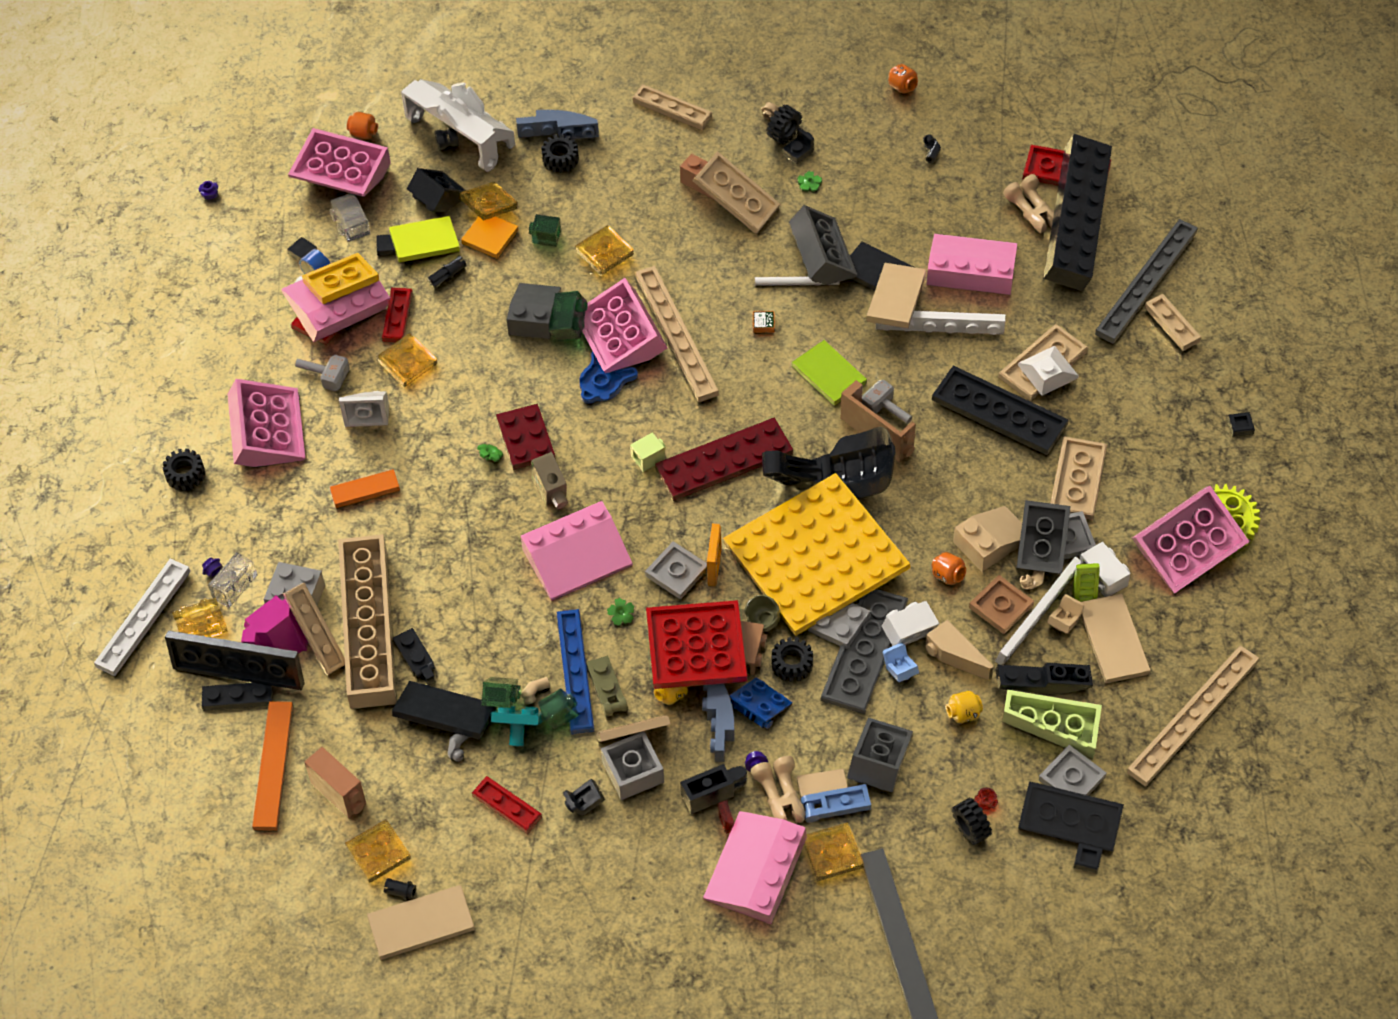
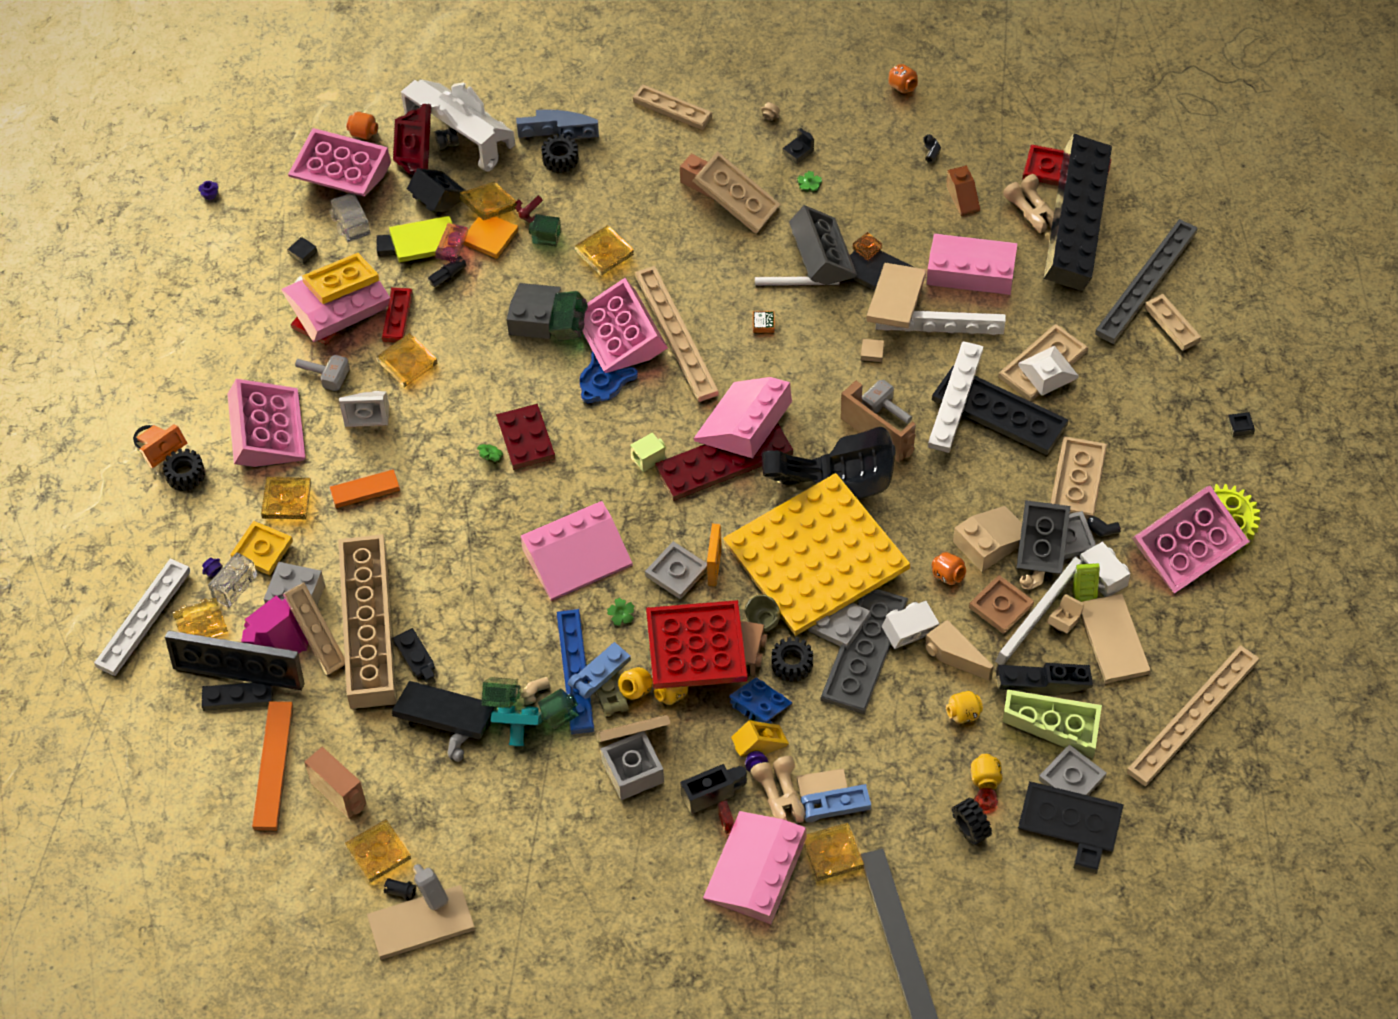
(158, 443): none -> orange piece
(263, 546): none -> yellow plate
(286, 498): none -> clear yellow plate
(313, 261): blue piece -> none
(413, 139): none -> dark red wing
(430, 887): none -> light grey piece
(451, 242): none -> clear pink plate
(507, 805): red tile -> none
(524, 213): none -> dark red piece
(549, 480): dark tan torso -> none
(583, 798): black bracket -> none
(600, 670): none -> medium blue plate
(635, 683): none -> yellow head
(722, 719): sand blue slope -> none
(746, 415): none -> bright pink slope
(759, 737): none -> yellow slope
(784, 124): black tyre -> none
(827, 371): lime tile -> none
(867, 246): none -> clear orange plate
(872, 350): none -> tan tile
(879, 754): dark grey slope -> none
(899, 663): light blue bracket -> none
(955, 397): none -> white plate
(962, 190): none -> dark orange slope
(986, 771): none -> yellow head
(1101, 528): none -> black arm

